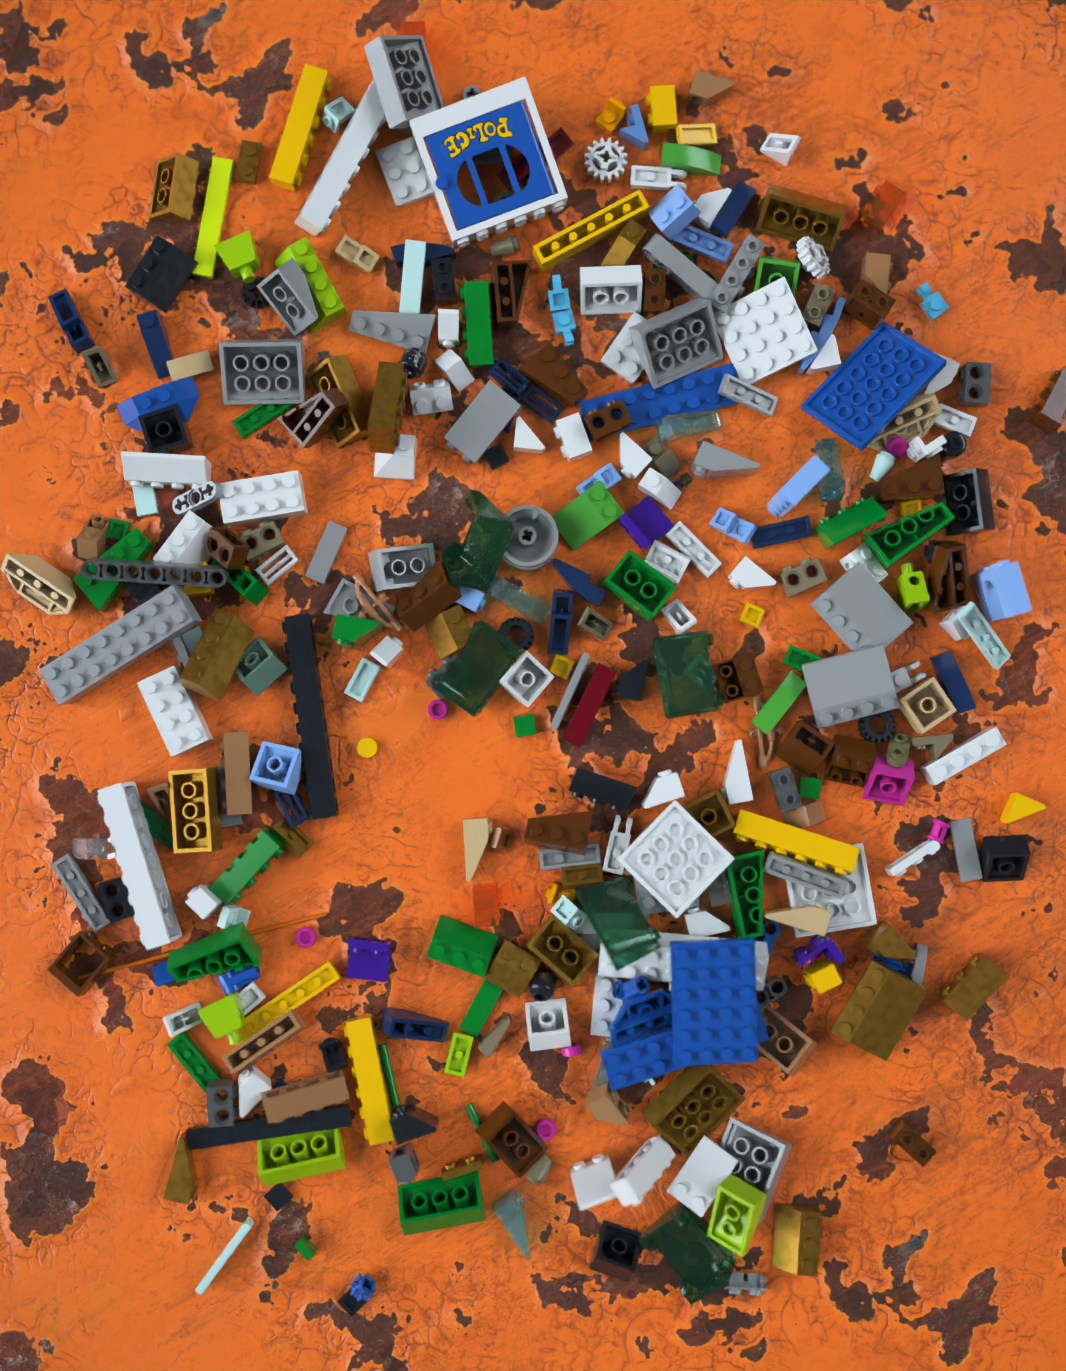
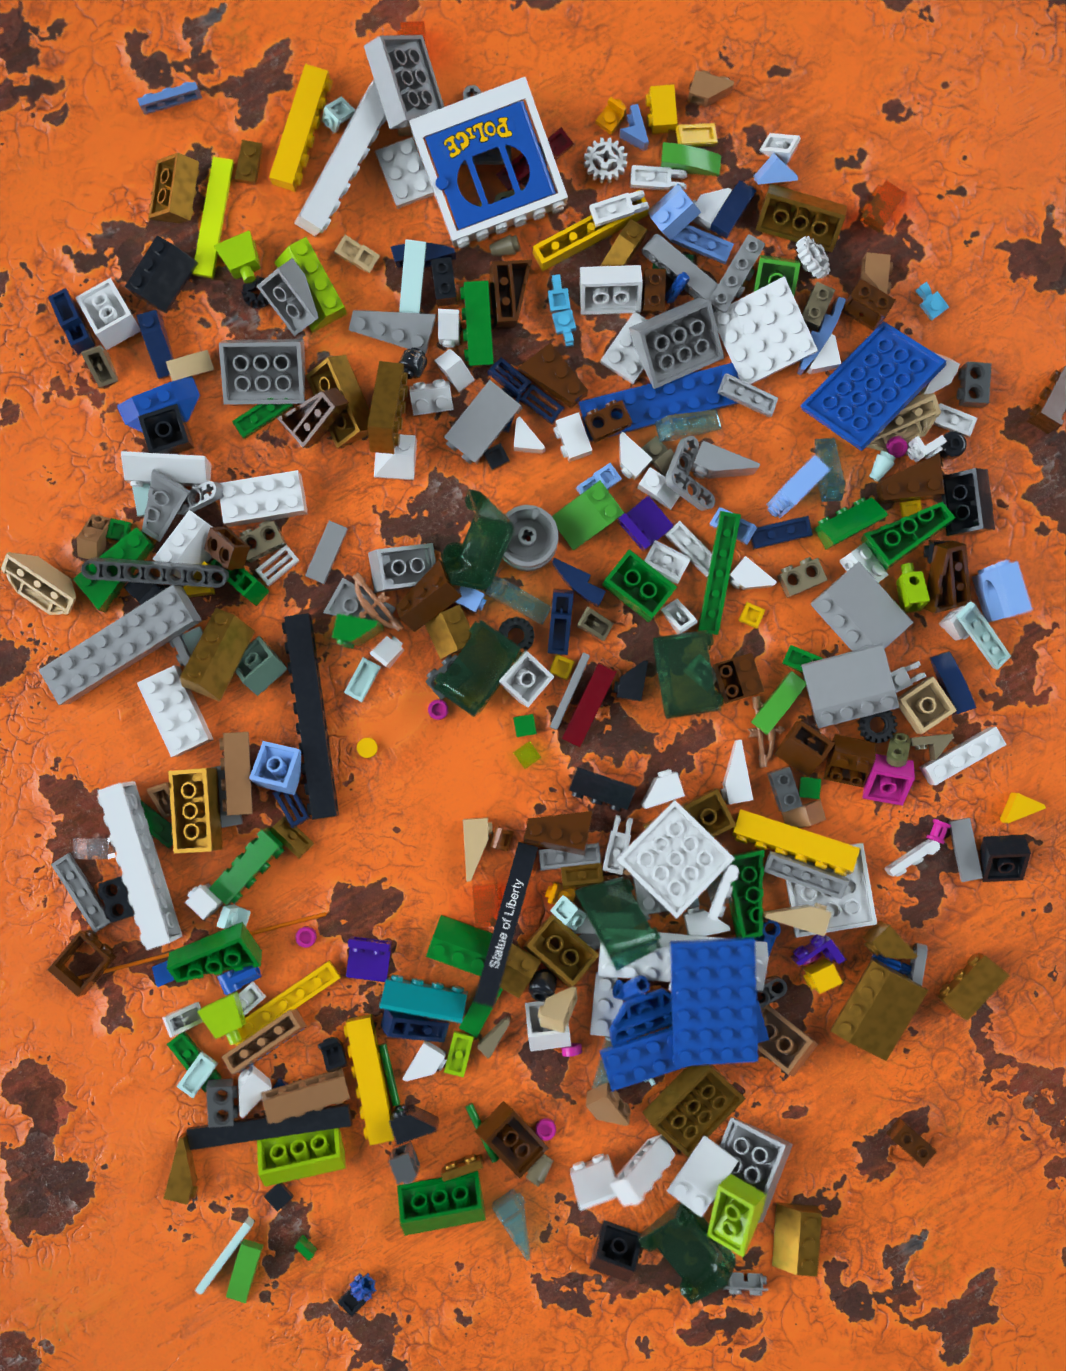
(108, 314): none -> white slope
(163, 503): none -> light grey wing
(169, 97): none -> medium blue plate
(197, 1074): none -> light aqua tile
(244, 1270): none -> bright green slope
(424, 999): none -> teal slope
(426, 1062): none -> white slope
(506, 925): none -> black tile
(527, 754): none -> clear neon green plate
(558, 1010): none -> tan slope
(617, 208): none -> white hinge
(676, 287): none -> blue axle
(682, 473): none -> light grey beam
(719, 572): none -> green plate
(724, 891): none -> white hinge
(774, 171): none -> light blue slope

